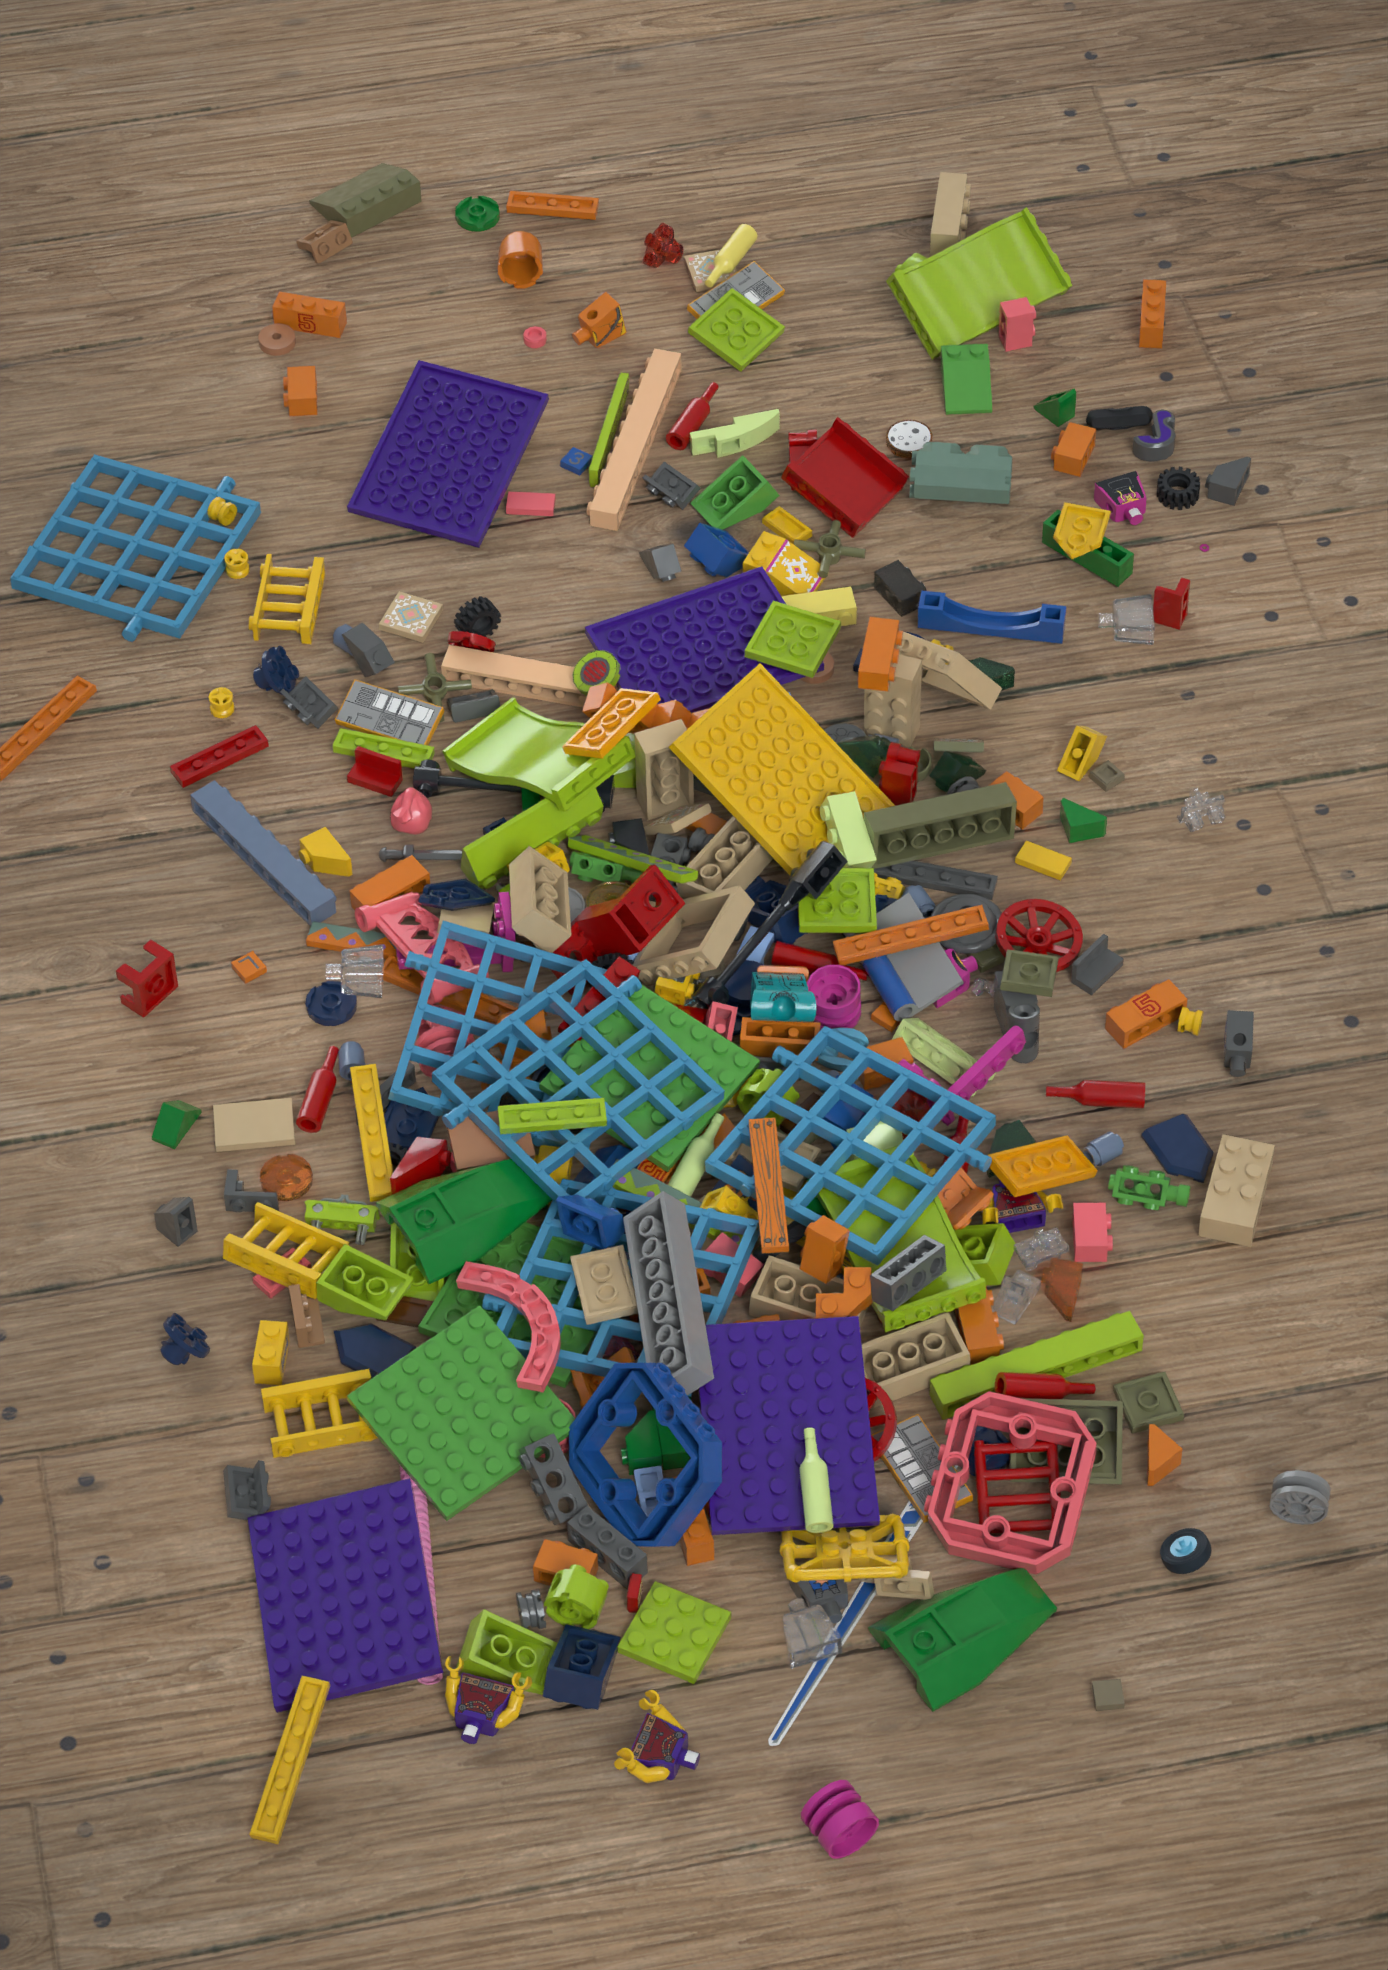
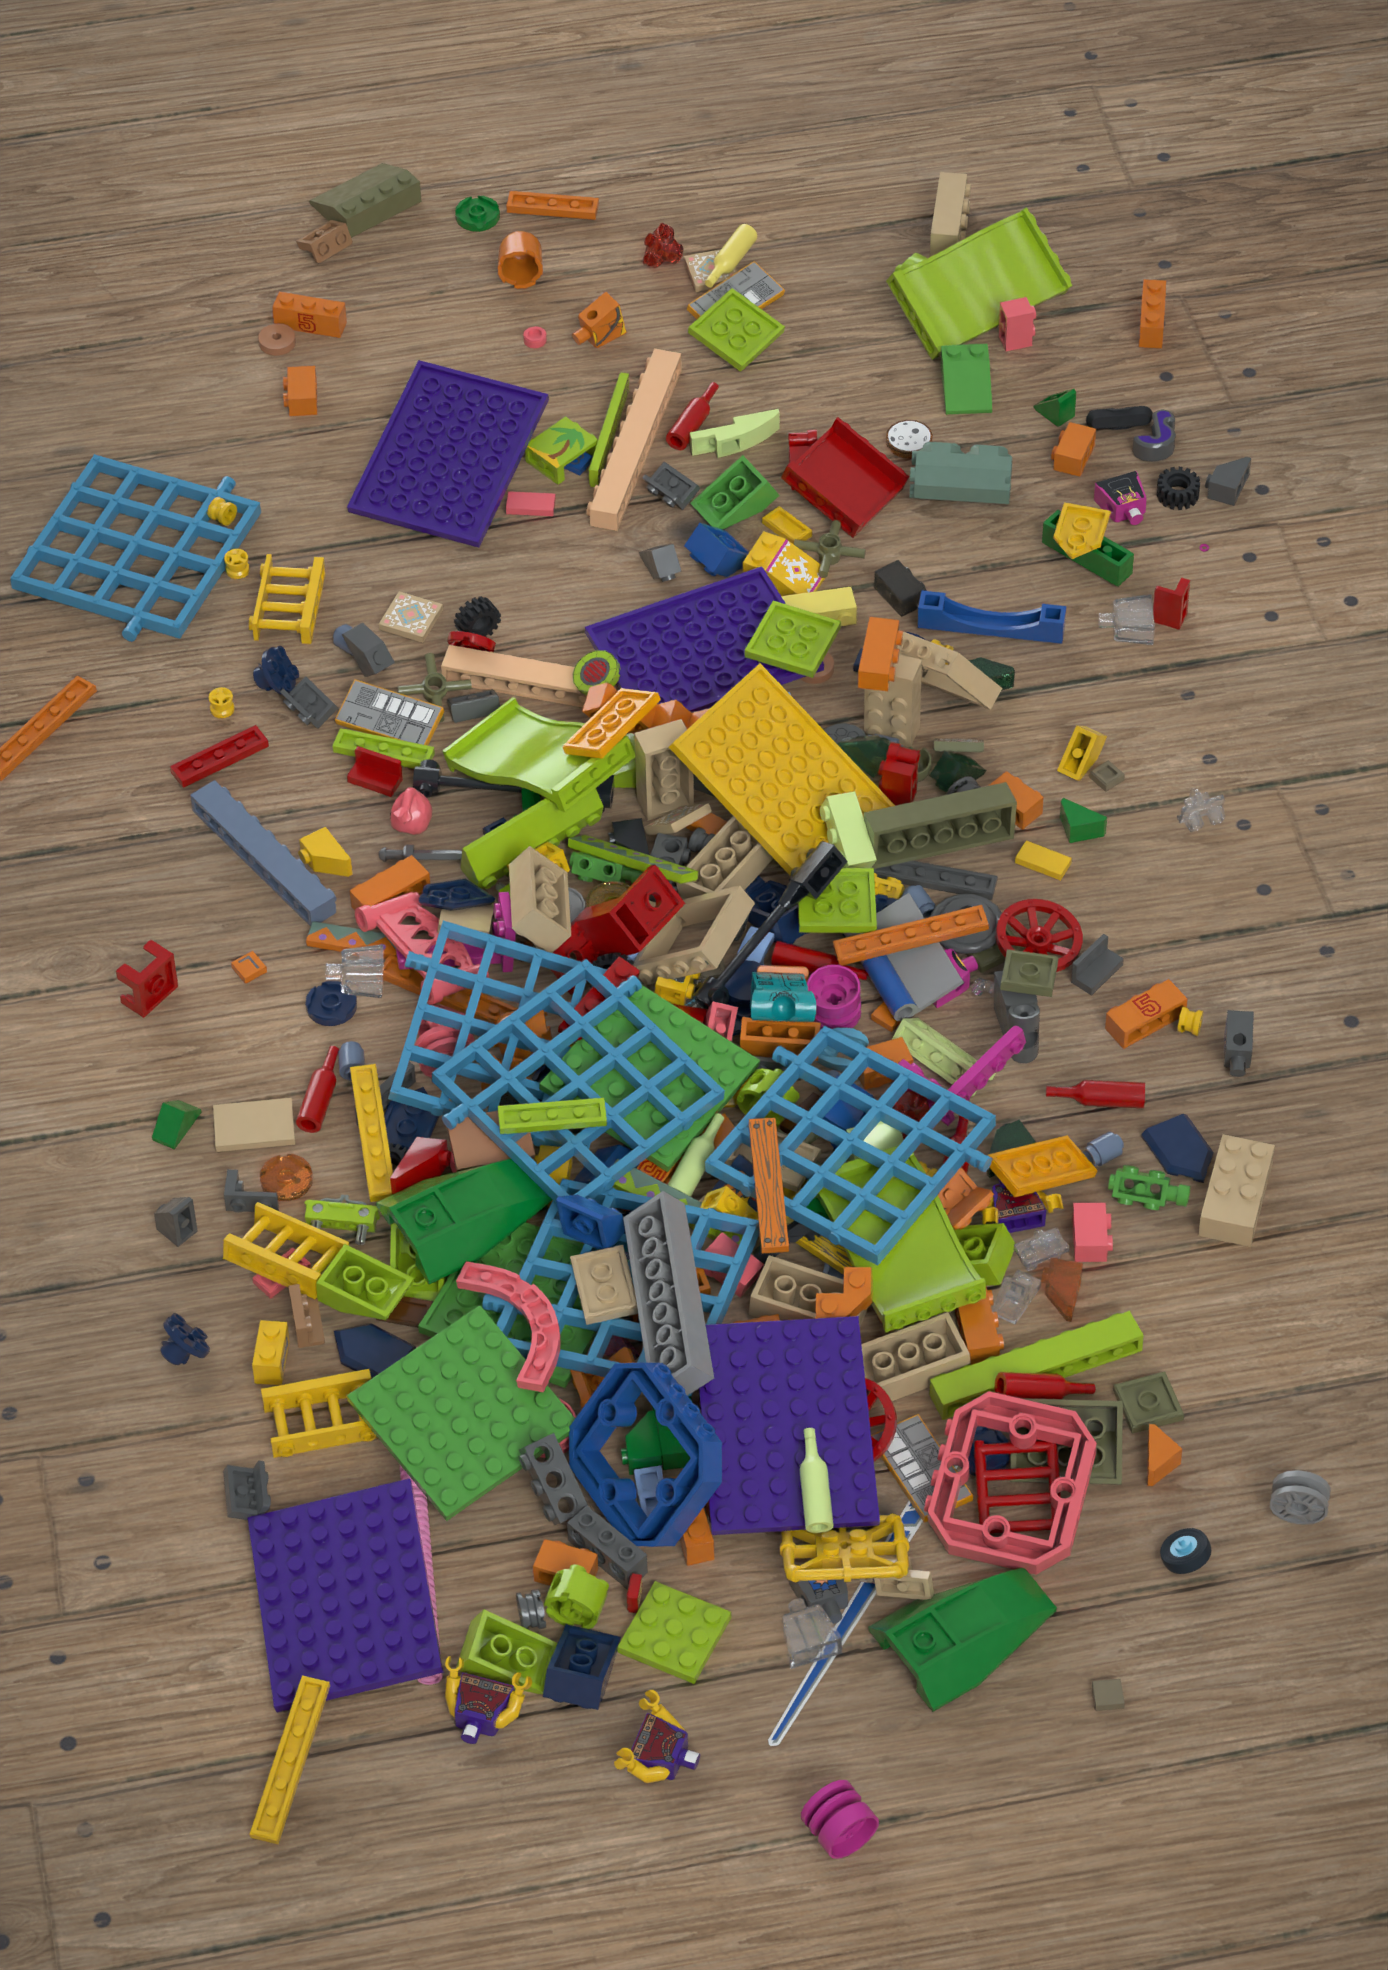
(559, 447): none -> lime panel
(824, 1249): orange brick -> none
(908, 1272): dark grey brick -> none

